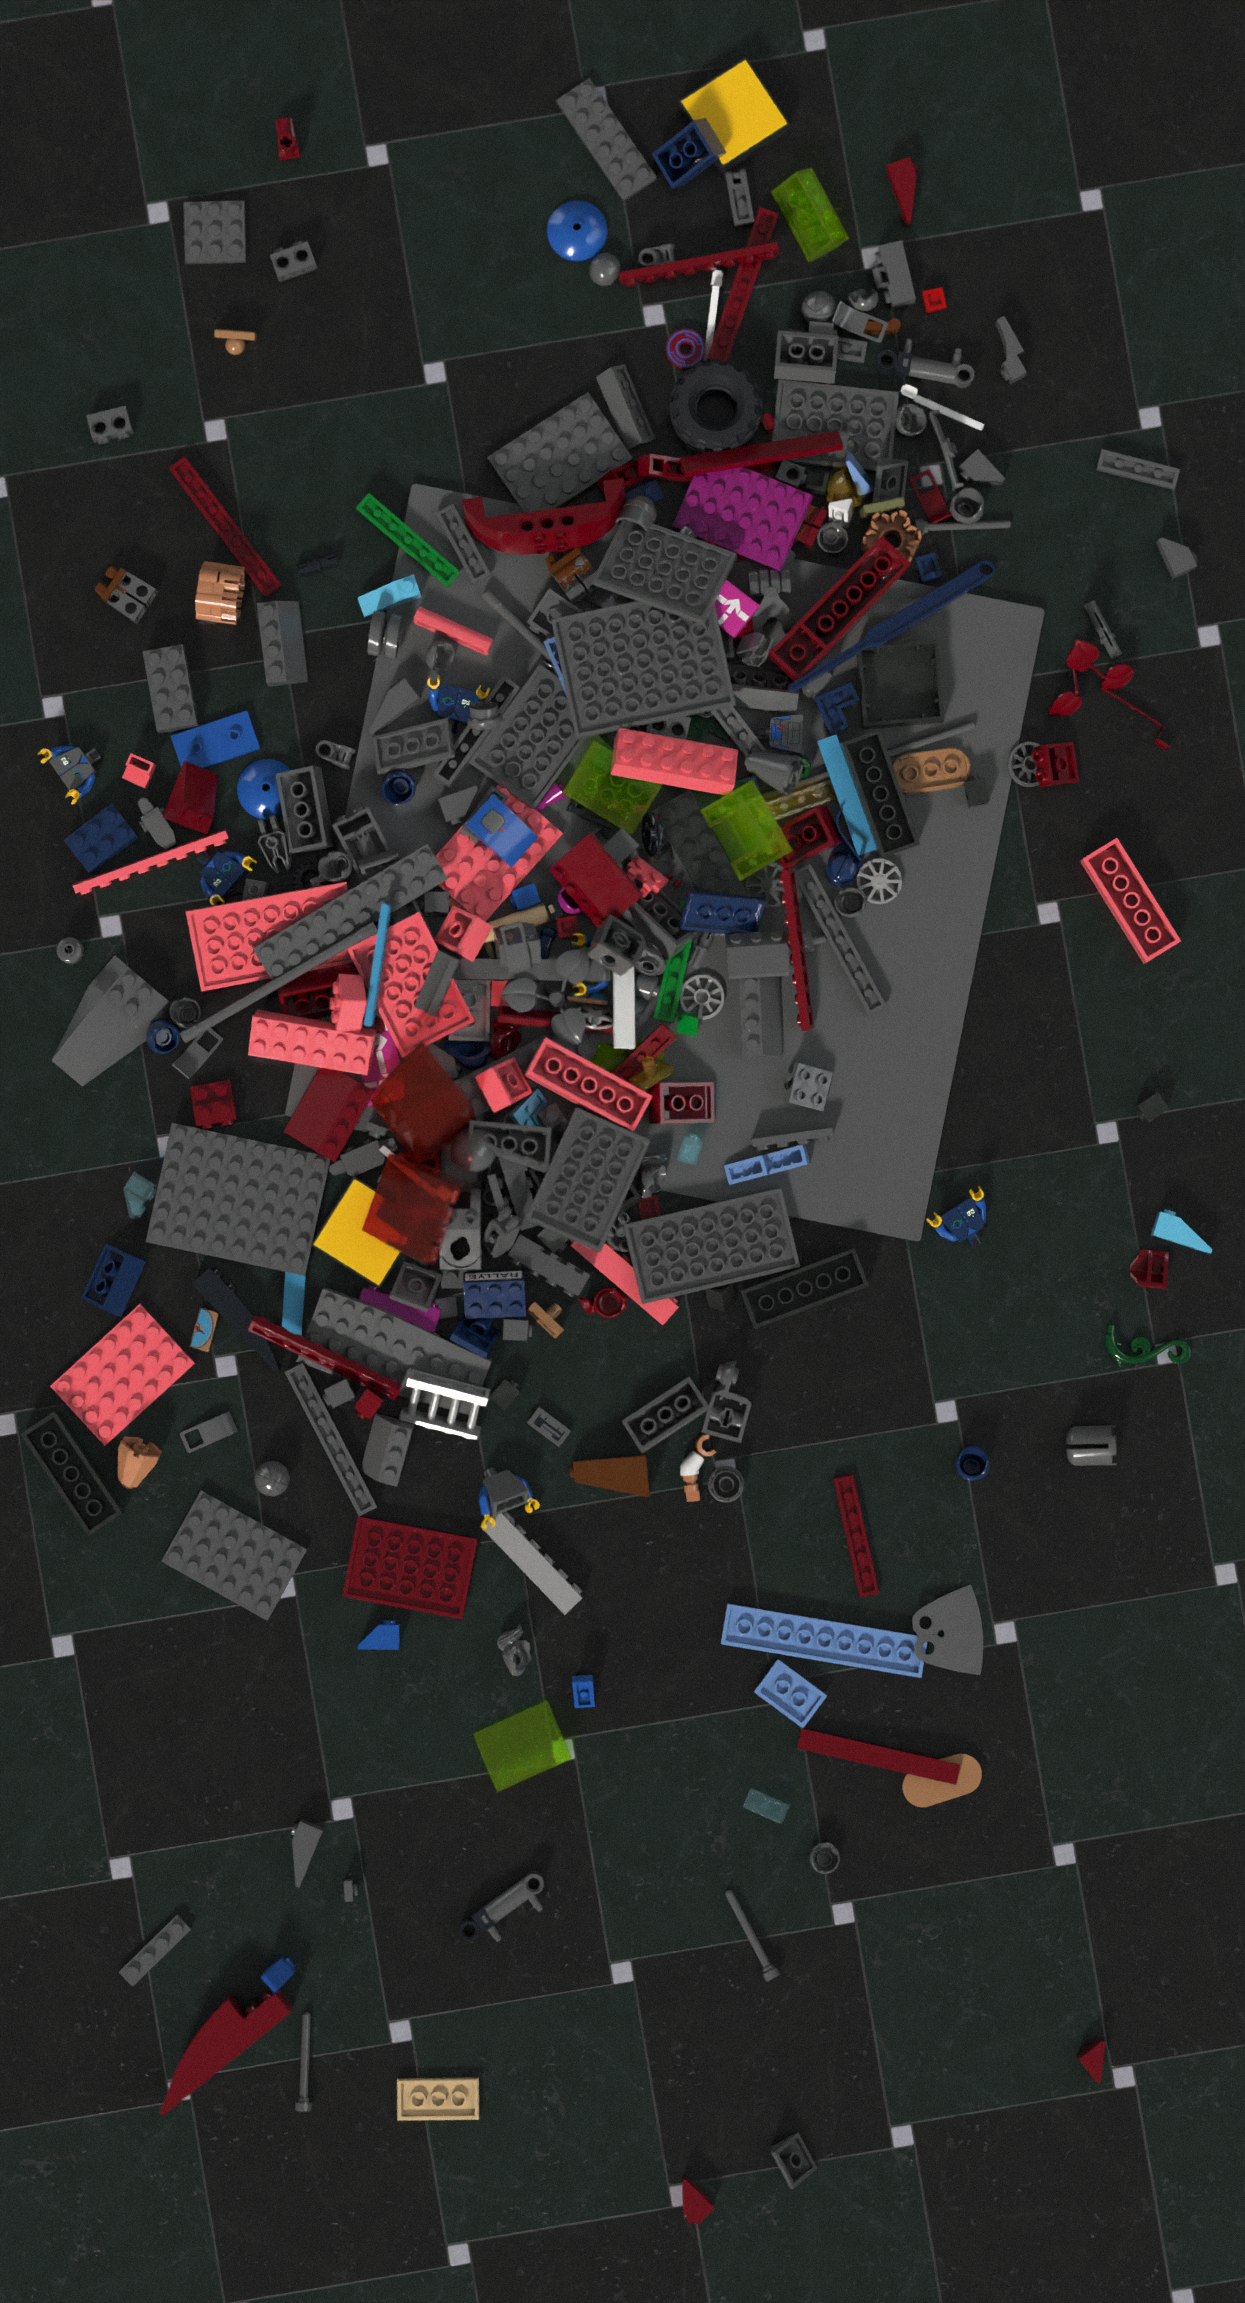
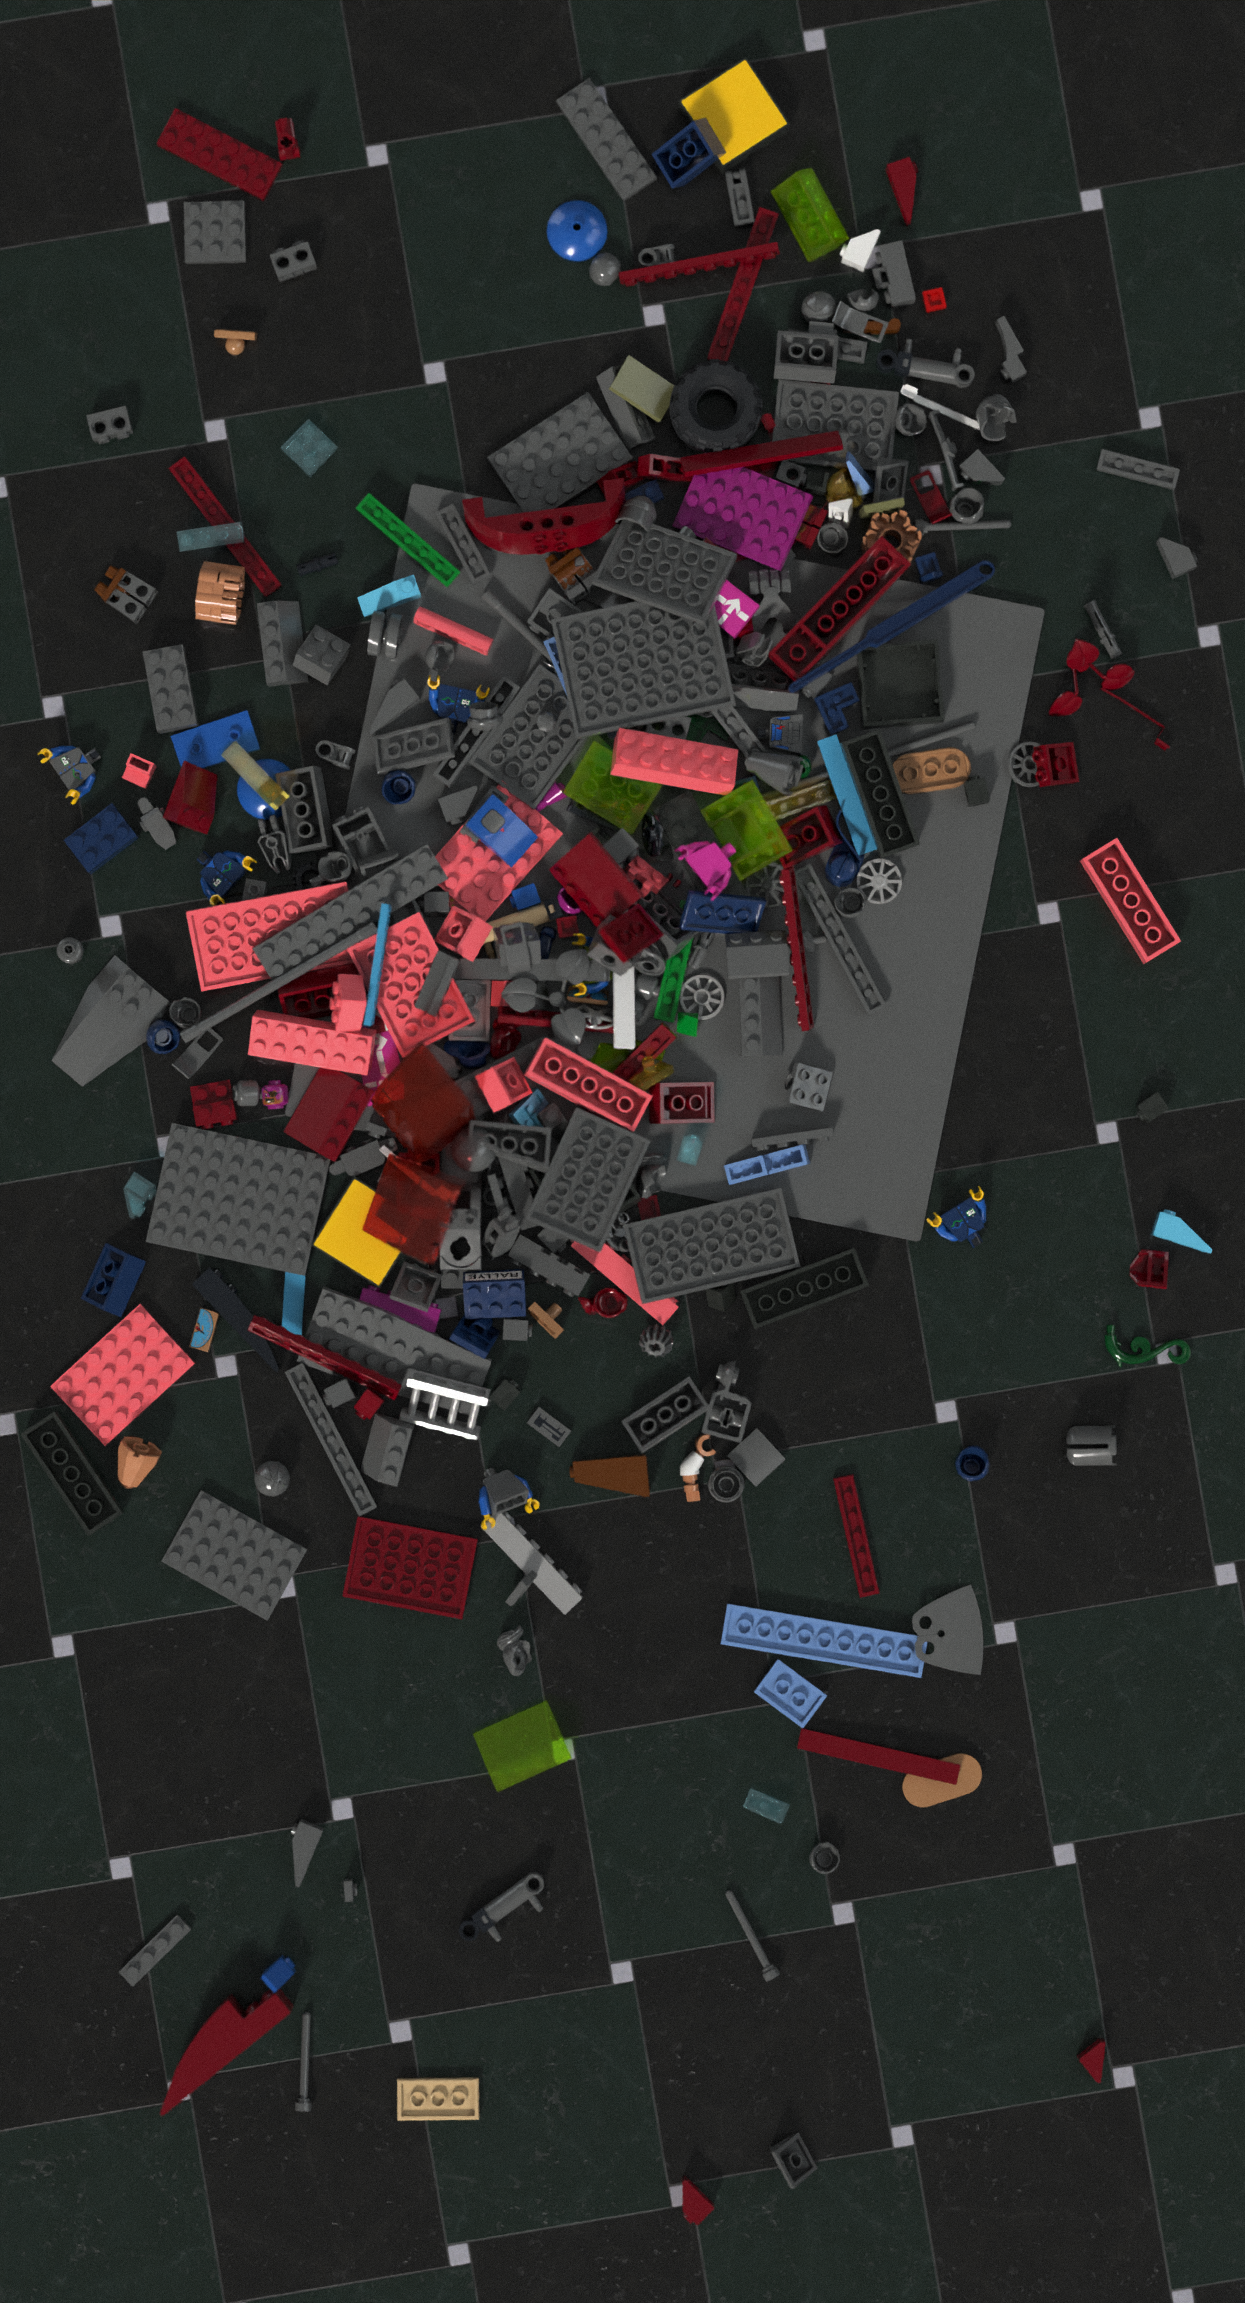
(159, 859): coral plate -> none
(210, 536): none -> clear light blue slope
(212, 1430): dark grey piece -> none
(219, 154): none -> dark red plate
(247, 1093): none -> dark grey head
(255, 775): none -> clear yellow slope
(275, 1095): none -> magenta head
(309, 447): none -> clear light blue plate
(321, 655): none -> dark grey brick
(383, 1637): blue slope -> none
(521, 1588): none -> dark grey tile
(546, 722): none -> dark grey tile
(583, 1691): blue slope -> none
(631, 933): none -> dark red plate
(642, 388): none -> olive tile
(656, 1340): none -> dark grey gear
(688, 337): dark red tile -> none
(709, 864): none -> dark pink torso
(716, 281): white piece -> none
(756, 1457): none -> dark grey slope
(859, 250): none -> white slope
(992, 415): none -> dark grey helmet

